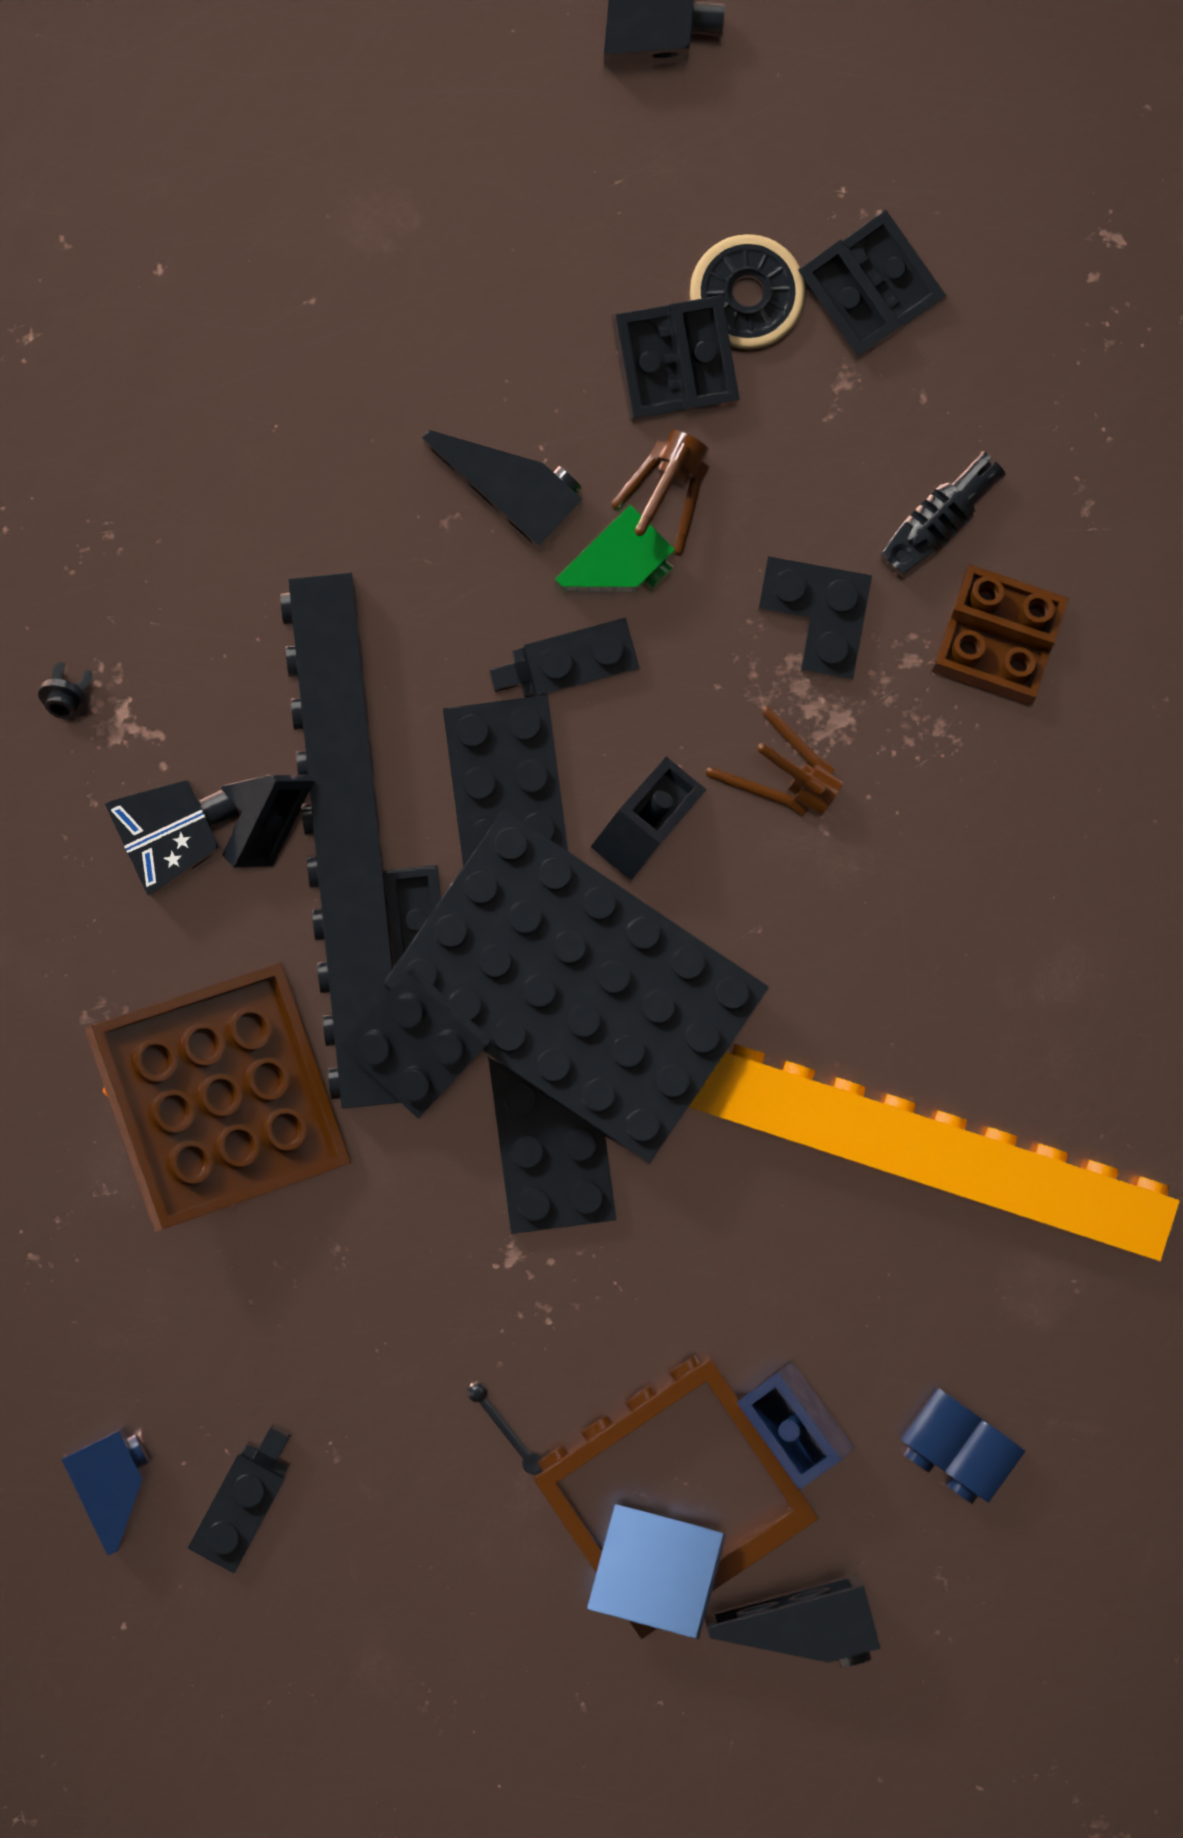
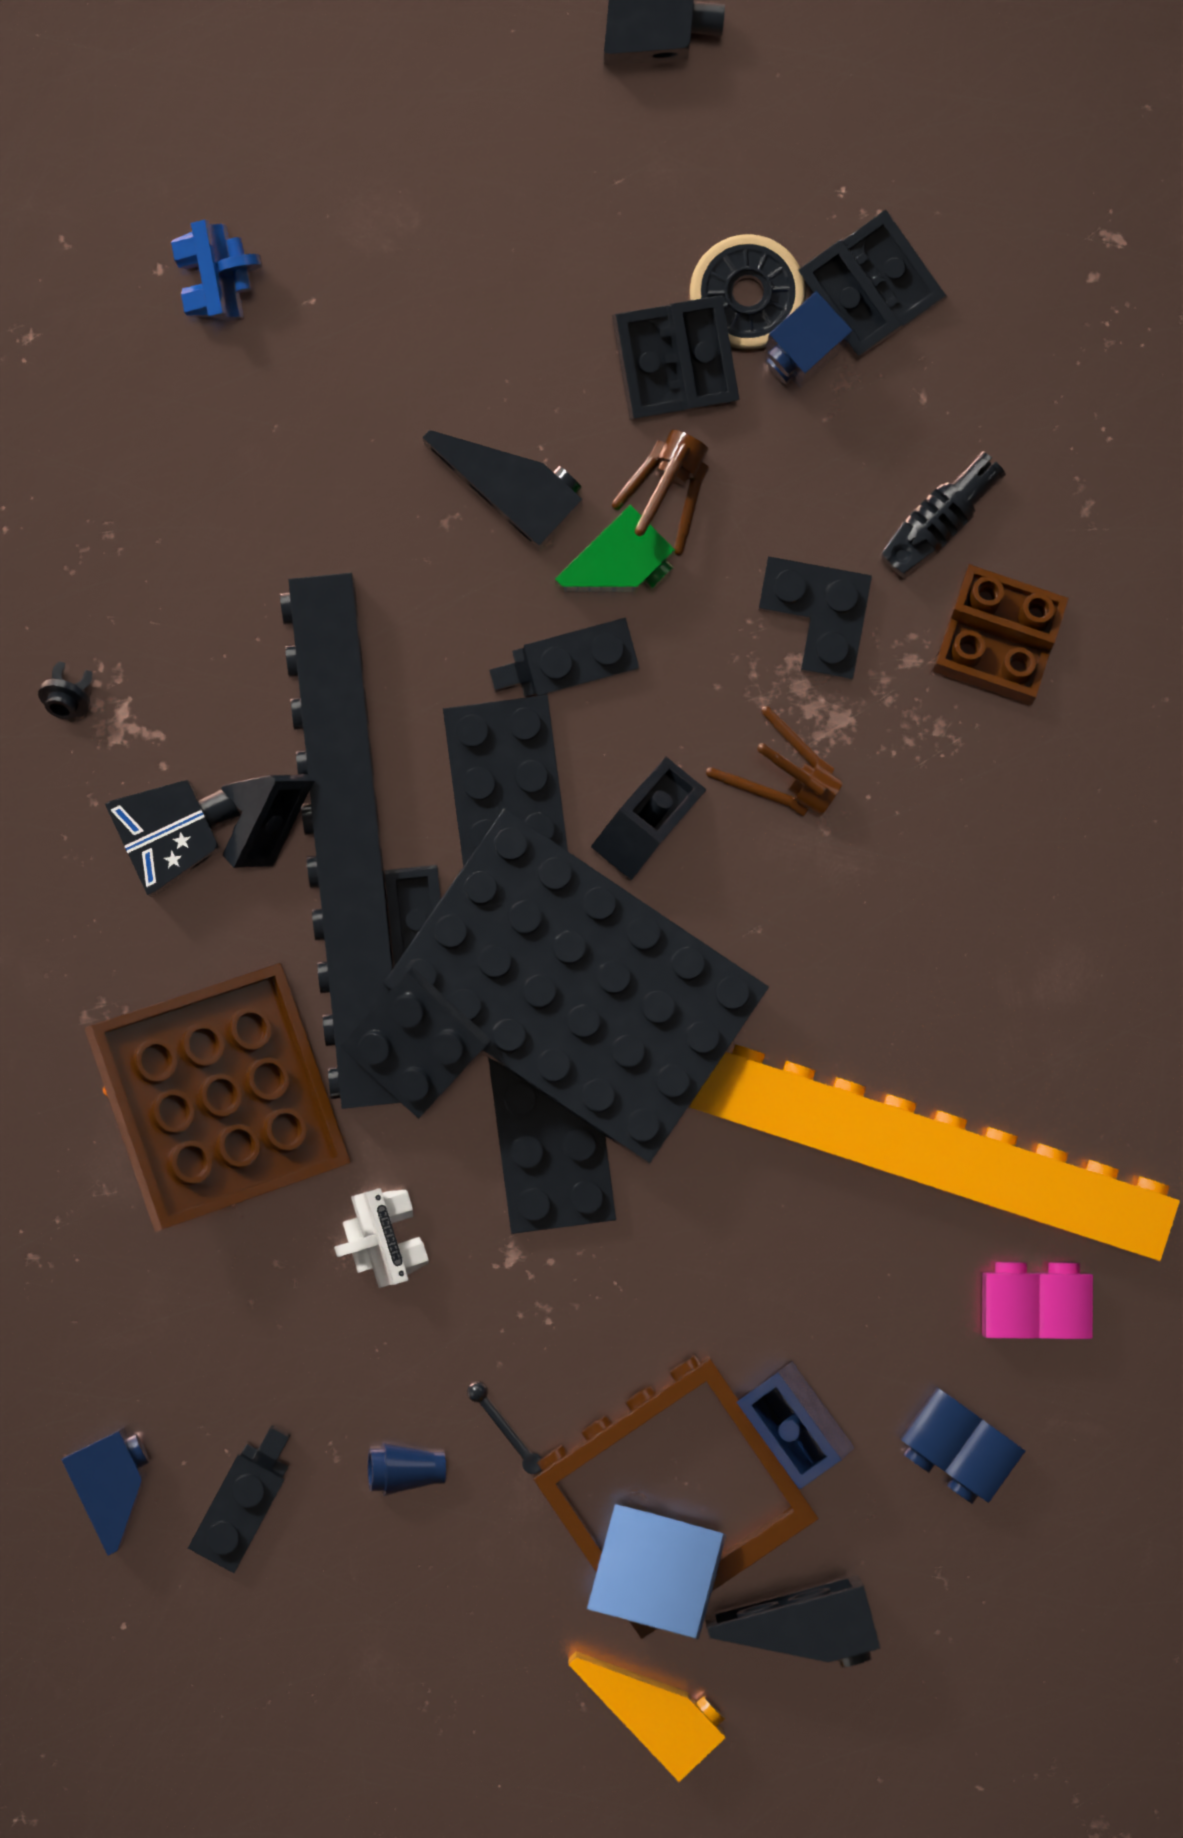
(221, 268): none -> blue hips
(374, 1241): none -> white hips
(404, 1468): none -> dark blue cone
(659, 1715): none -> light orange slope
(806, 341): none -> dark blue brick
(1037, 1304): none -> dark pink brick

